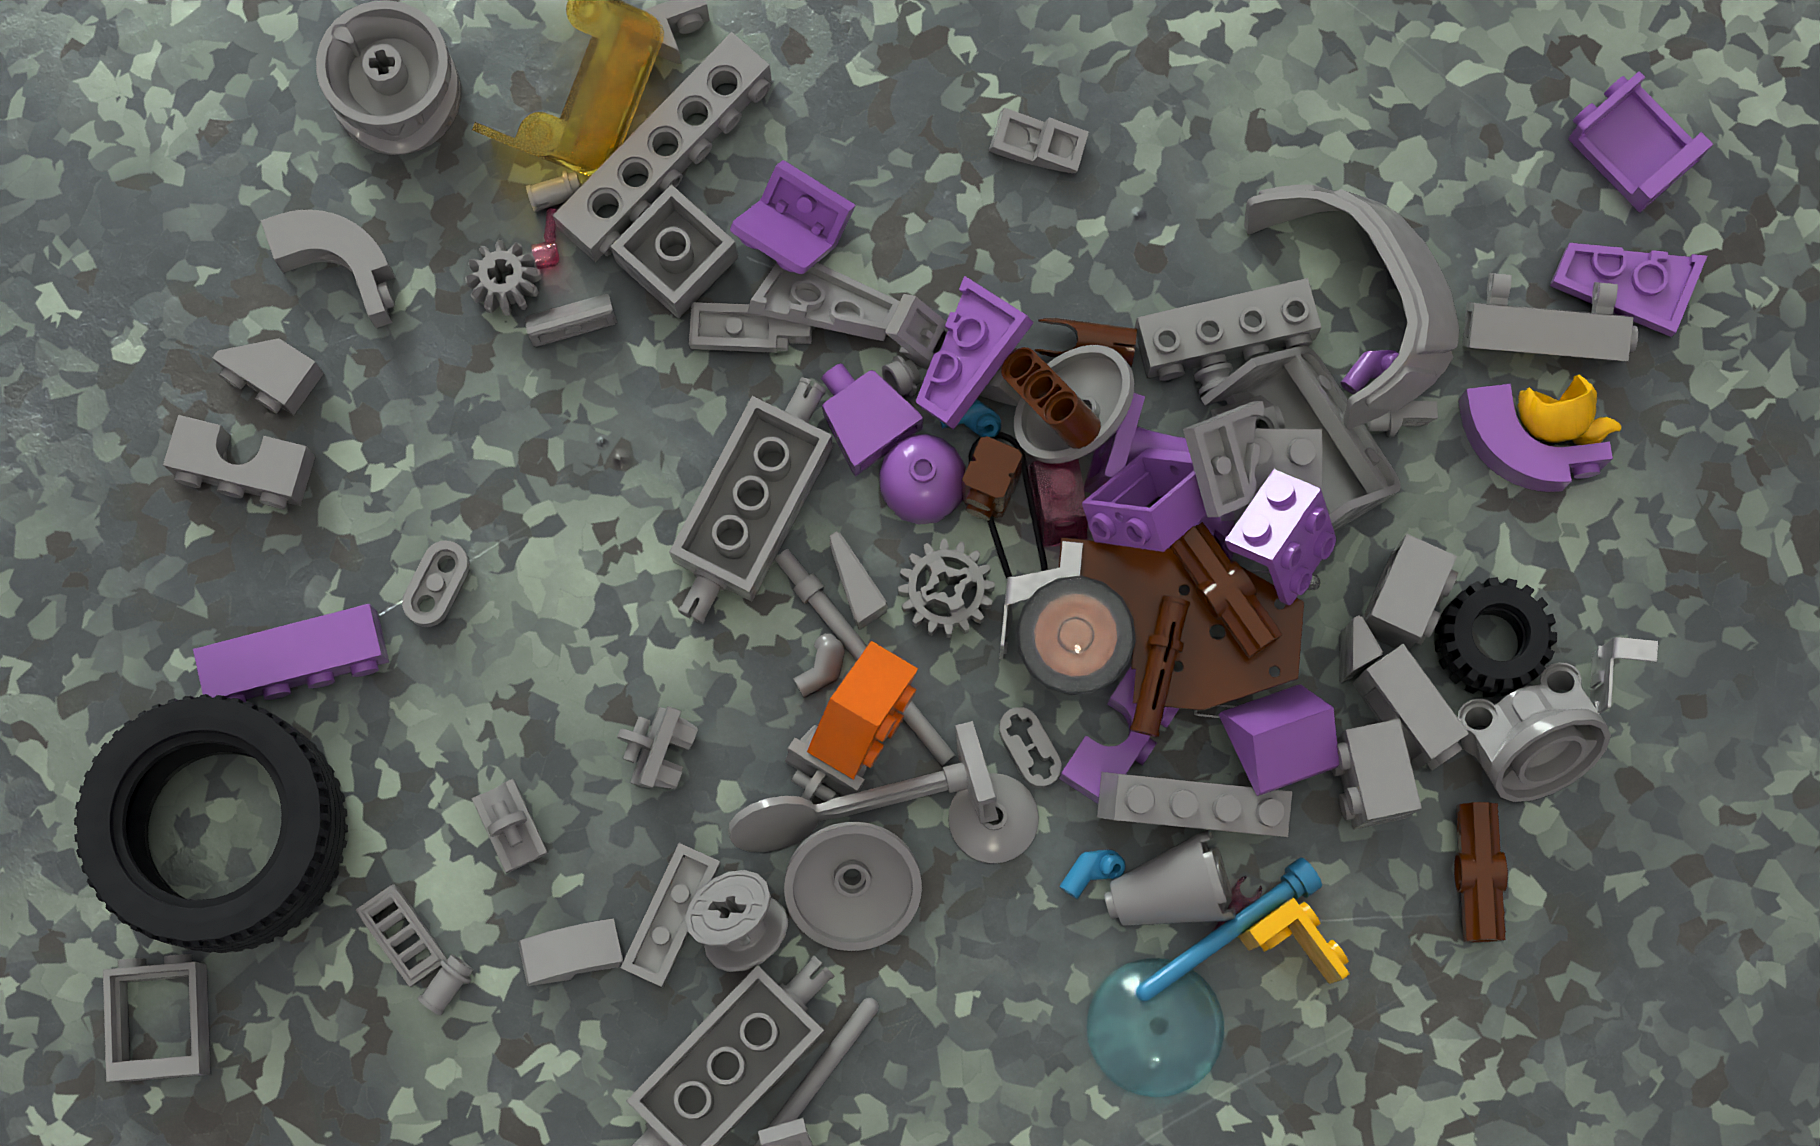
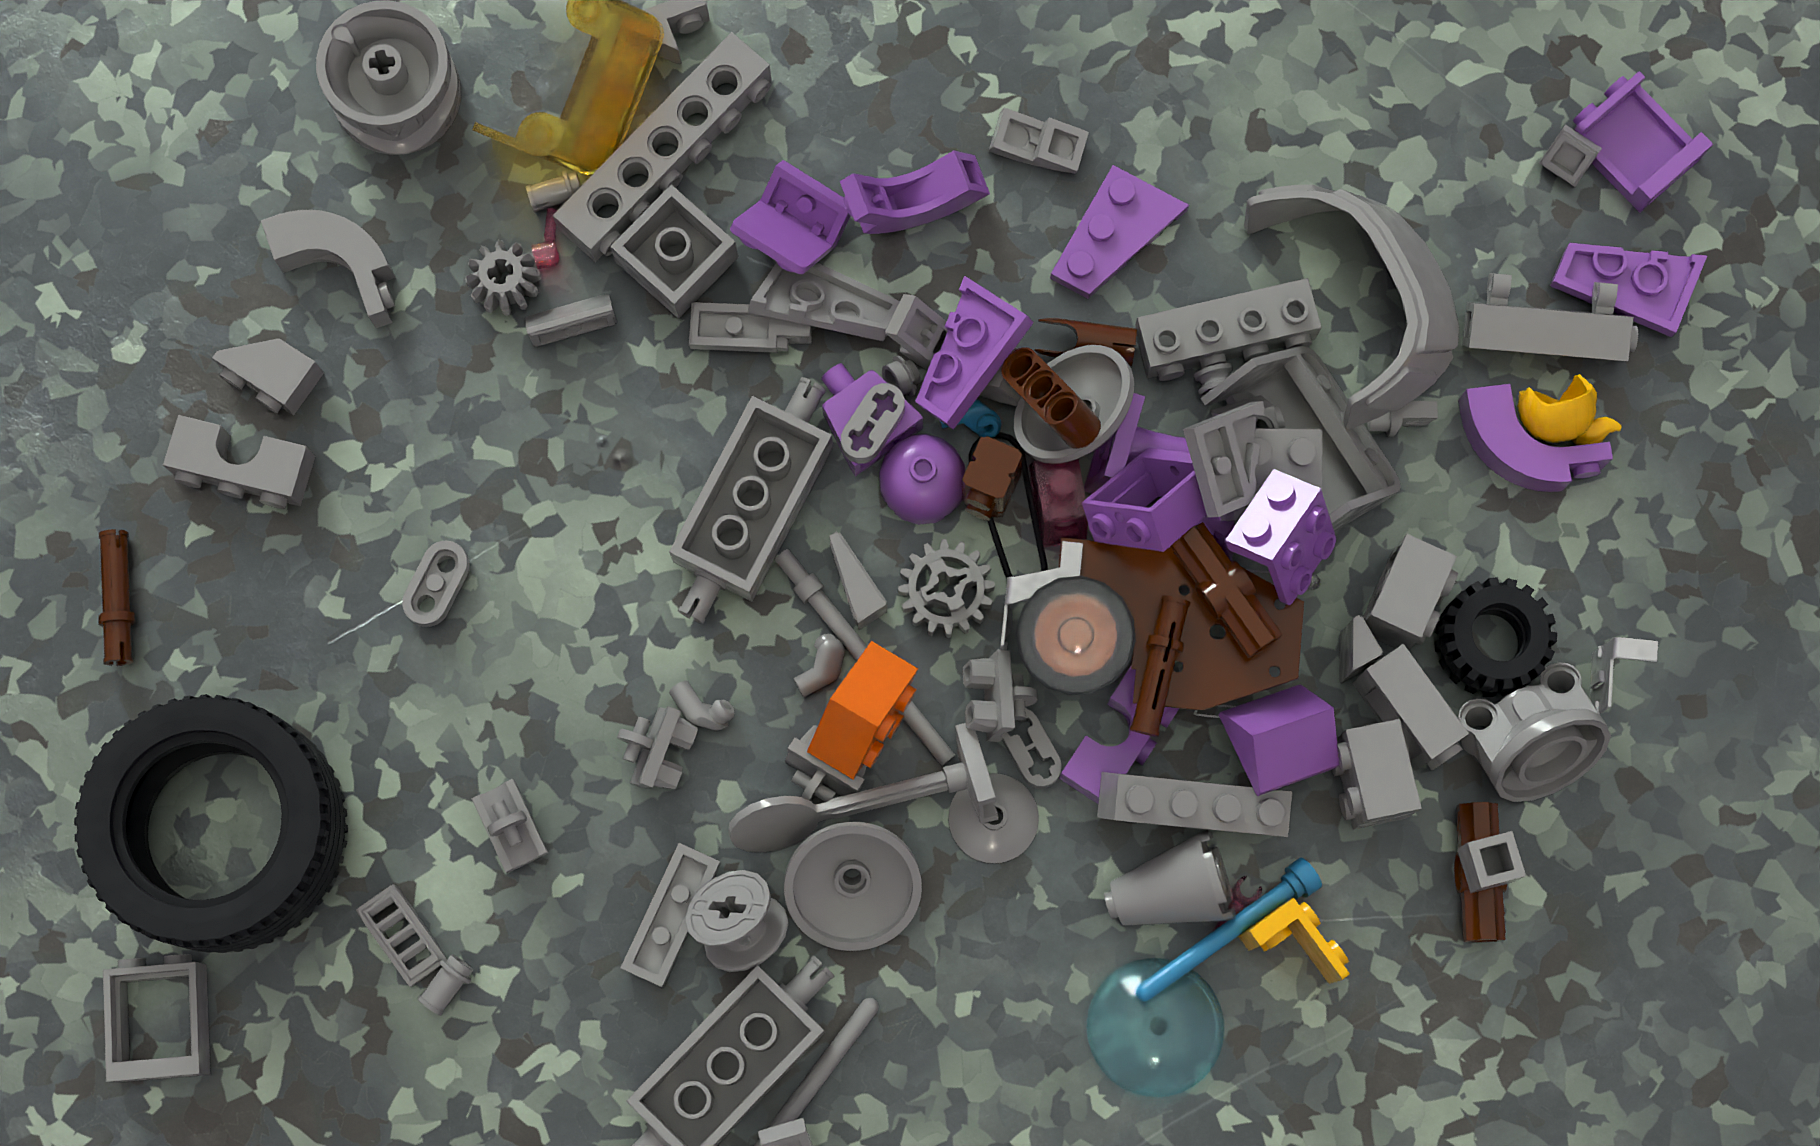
(115, 598): none -> reddish brown pin
(293, 656): medium lavender brick -> none
(570, 951): light grey slope -> none
(698, 713): none -> light grey arm
(863, 418): none -> light grey beam
(915, 197): none -> medium lavender arch
(1003, 695): none -> light grey hips
(1092, 866): dark azure arm -> none
(1113, 230): none -> medium lavender wing
(1367, 367): medium lavender arm -> none
(1491, 862): none -> light grey brick
(1570, 155): none -> light grey tile

